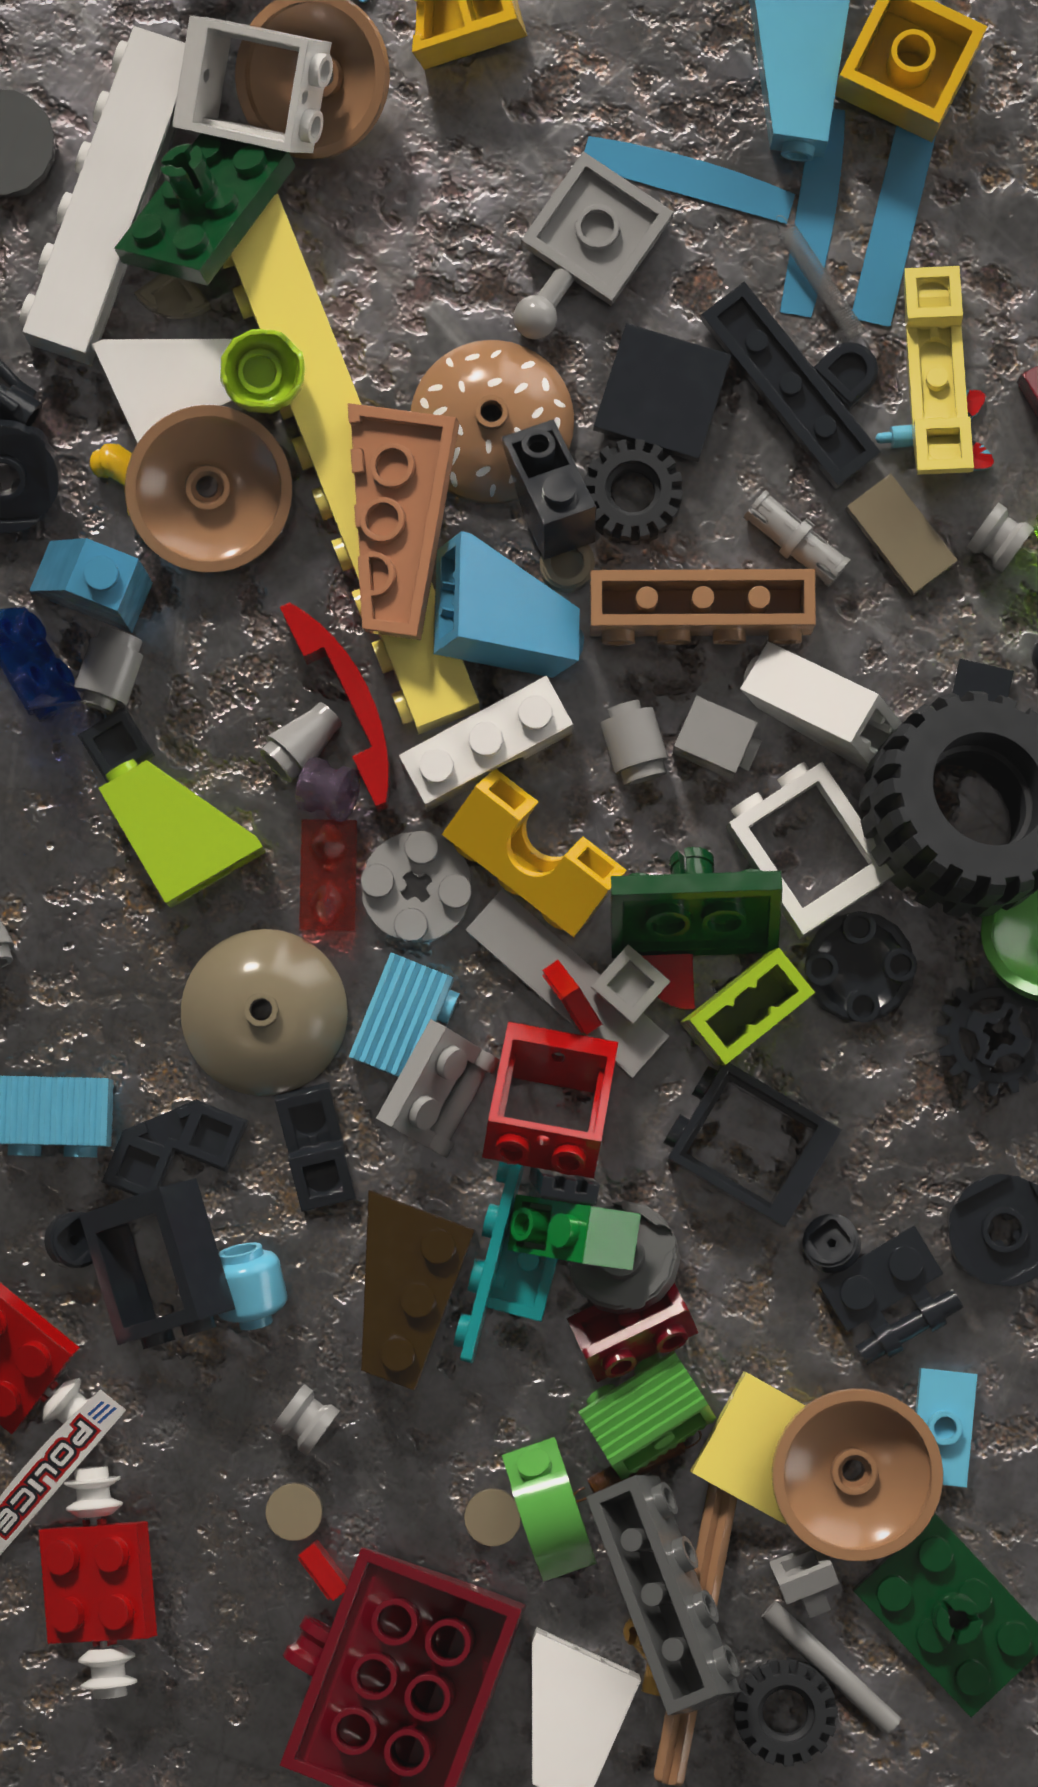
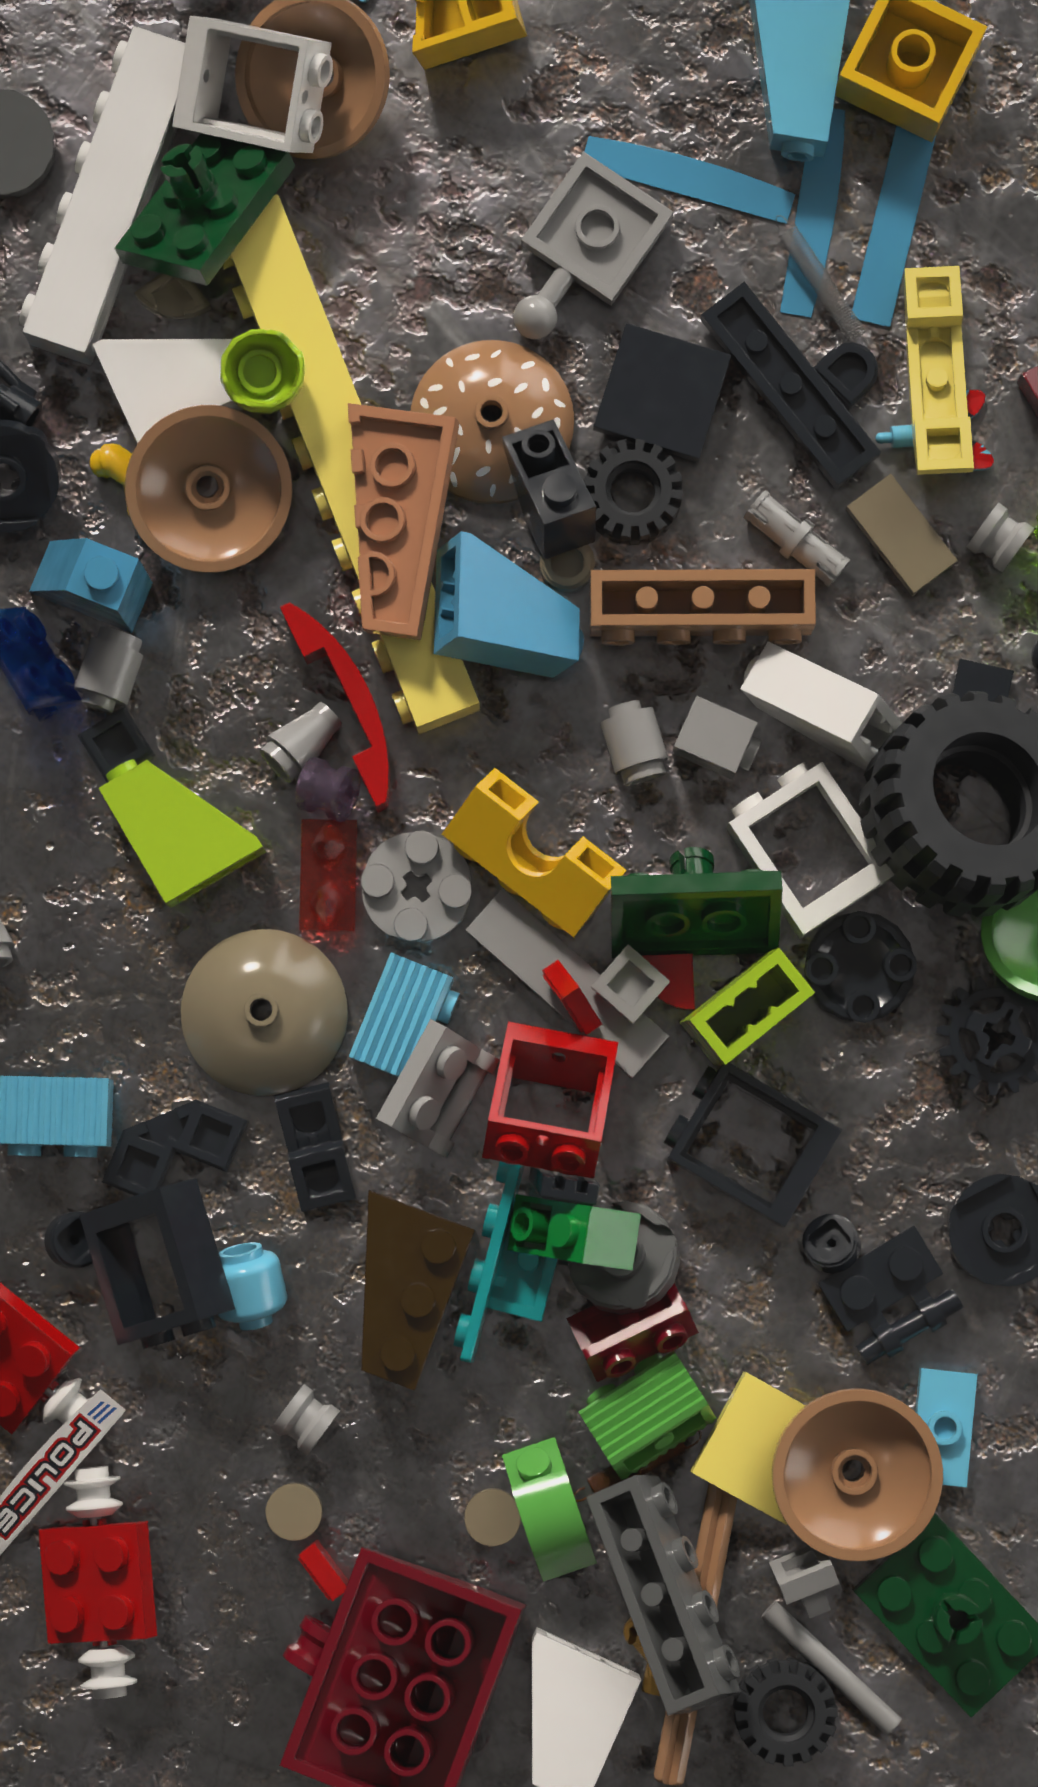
(485, 741): white arch -> none

